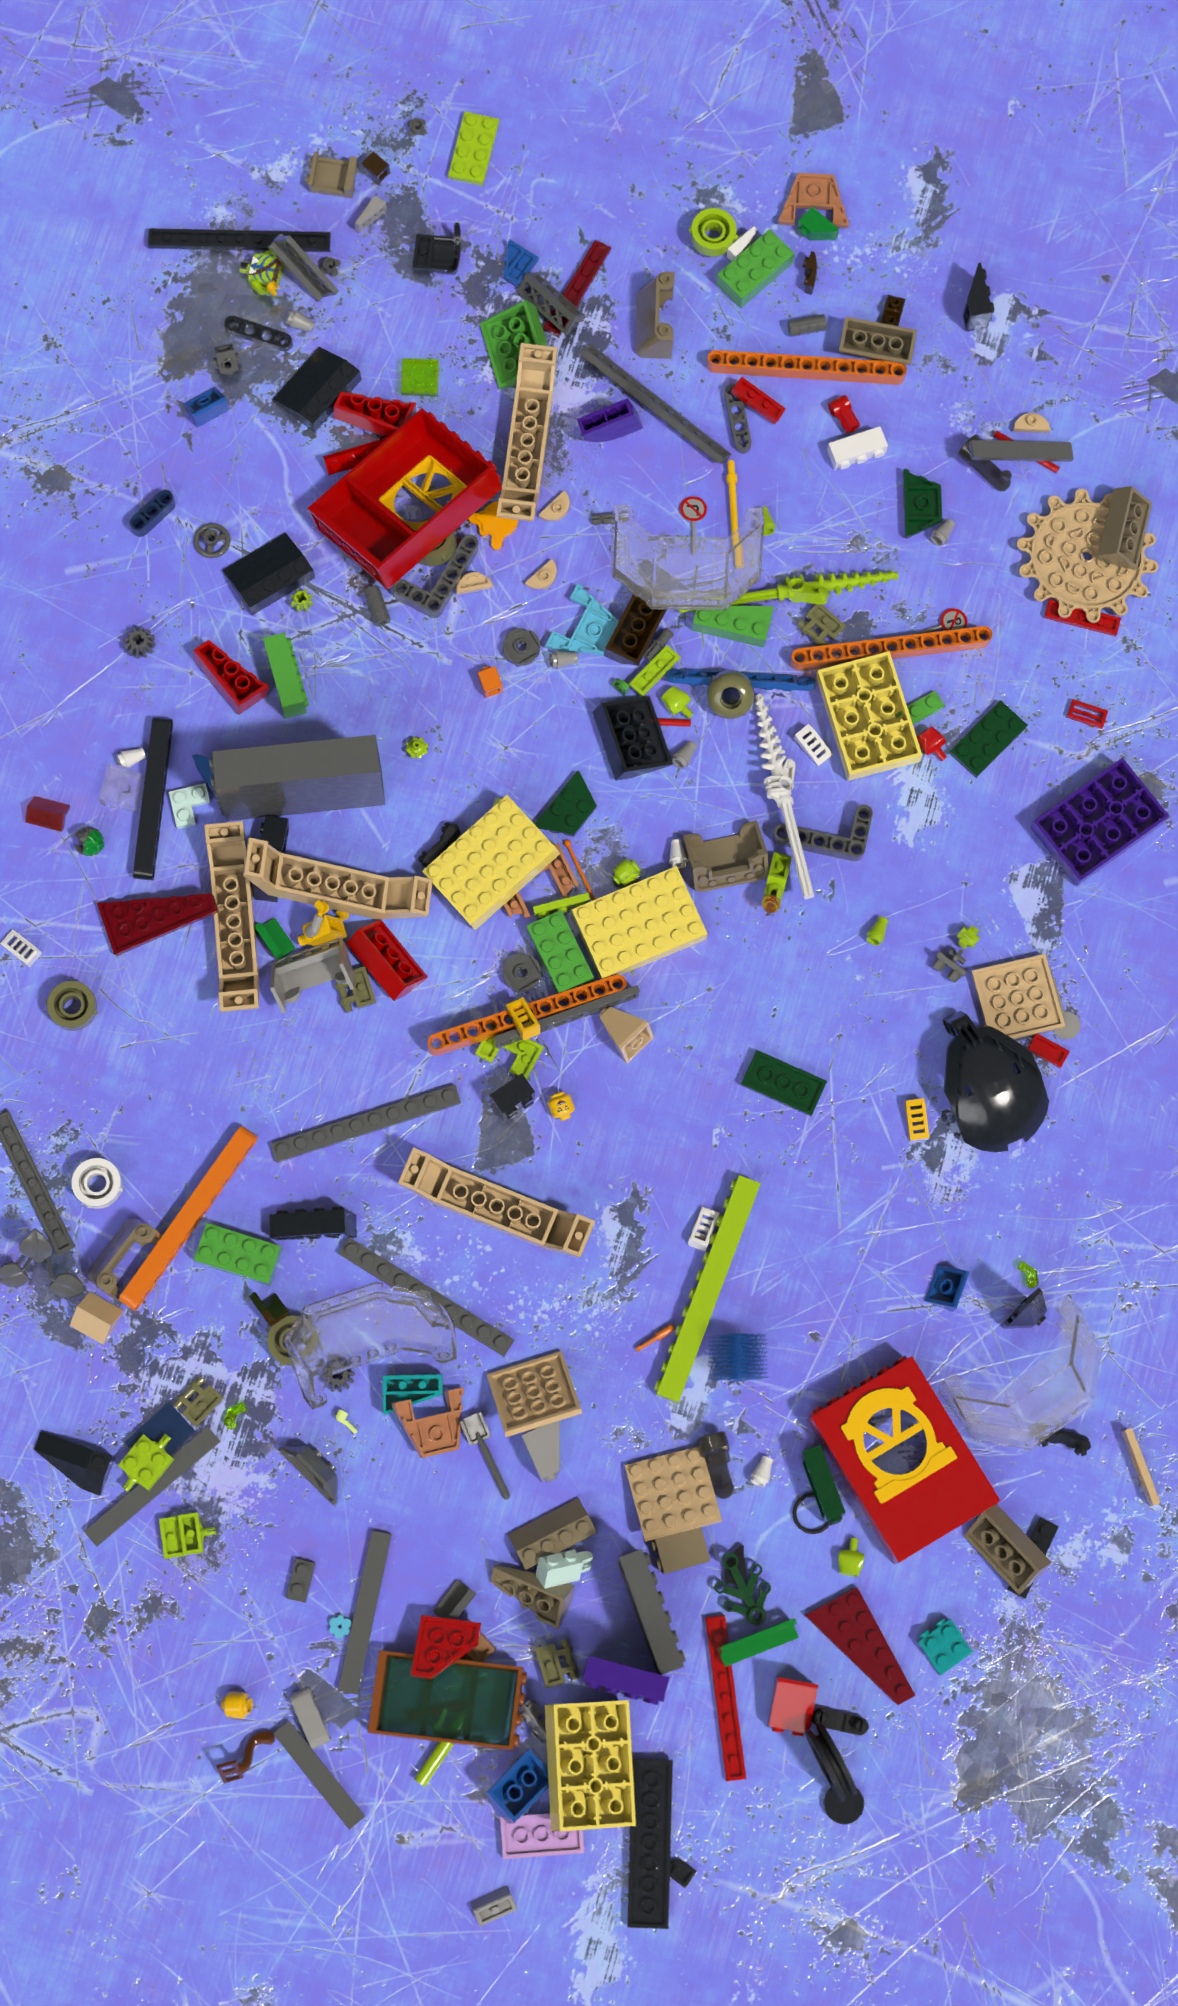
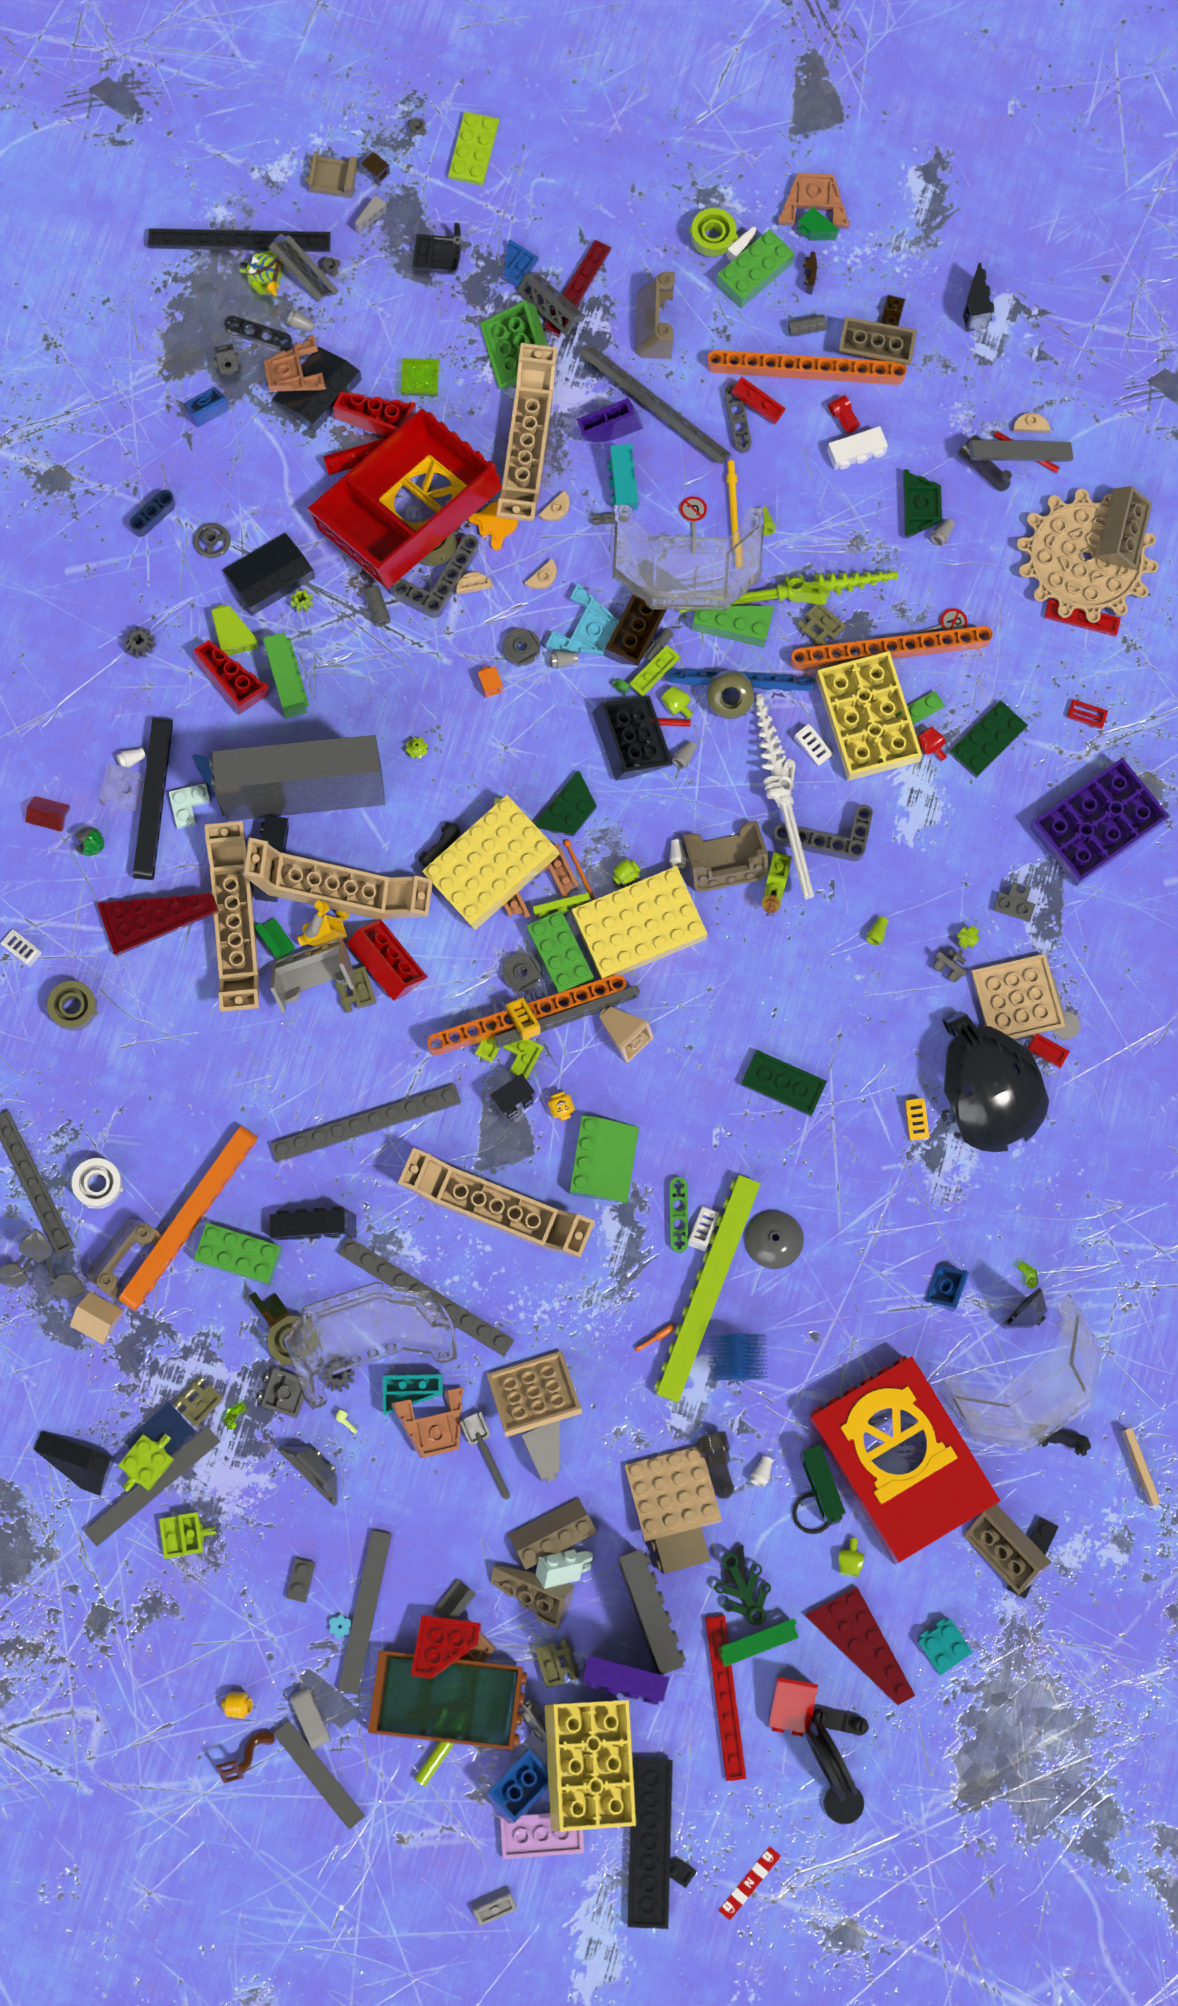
(232, 632): none -> lime slope
(280, 1393): none -> dark grey plate
(286, 373): none -> nougat wing
(604, 1159): none -> bright green slope
(623, 476): none -> teal wedge
(678, 1215): none -> bright green beam
(749, 1883): none -> red sticker
(774, 1253): none -> dark grey dish
(1015, 903): none -> dark grey plate

